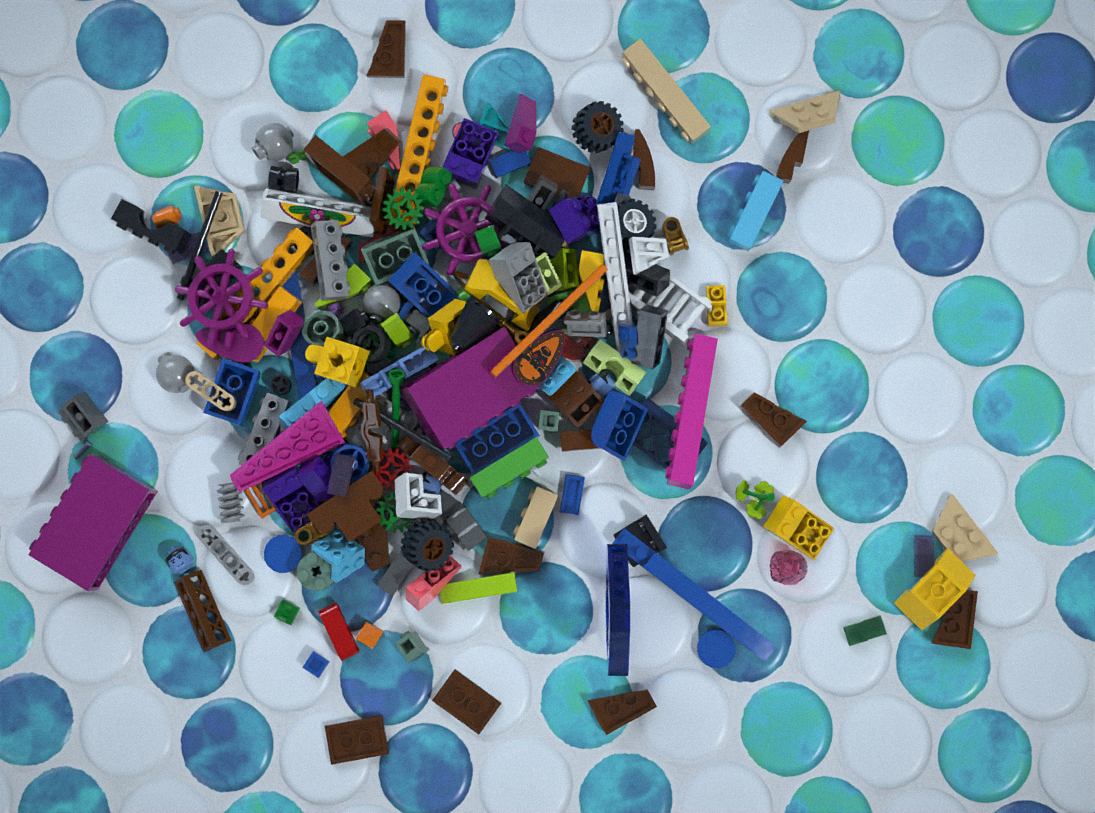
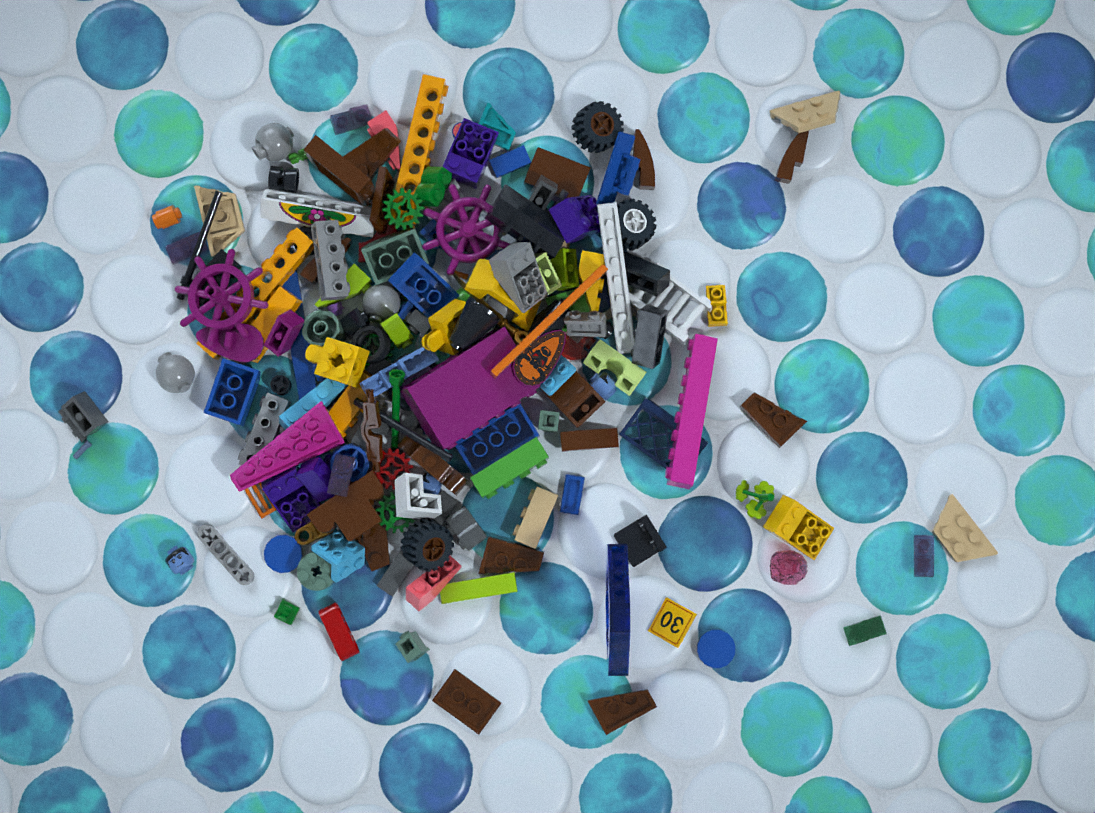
(92, 522): magenta brick -> none
(132, 217): black arch -> none
(196, 387): tan beam -> none
(196, 611): reddish brown fence -> none
(230, 503): light grey piece -> none
(316, 664): blue plate -> none
(350, 120): none -> slope
(356, 739): reddish brown tile -> none
(369, 635): orange slope -> none
(390, 53): reddish brown wing -> none
(488, 242): green brick -> none
(522, 126): magenta slope -> none
(618, 424): blue brick -> none
(628, 338): blue plate -> none
(647, 252): white wing -> none
(665, 91): tan brick -> none
(672, 622): none -> yellow piece
(674, 237): pearl gold piece -> none
(696, 596): blue slope -> none
(755, 211): medium azure brick -> none
(936, 590): yellow slope -> none
(958, 623): reddish brown wing -> none

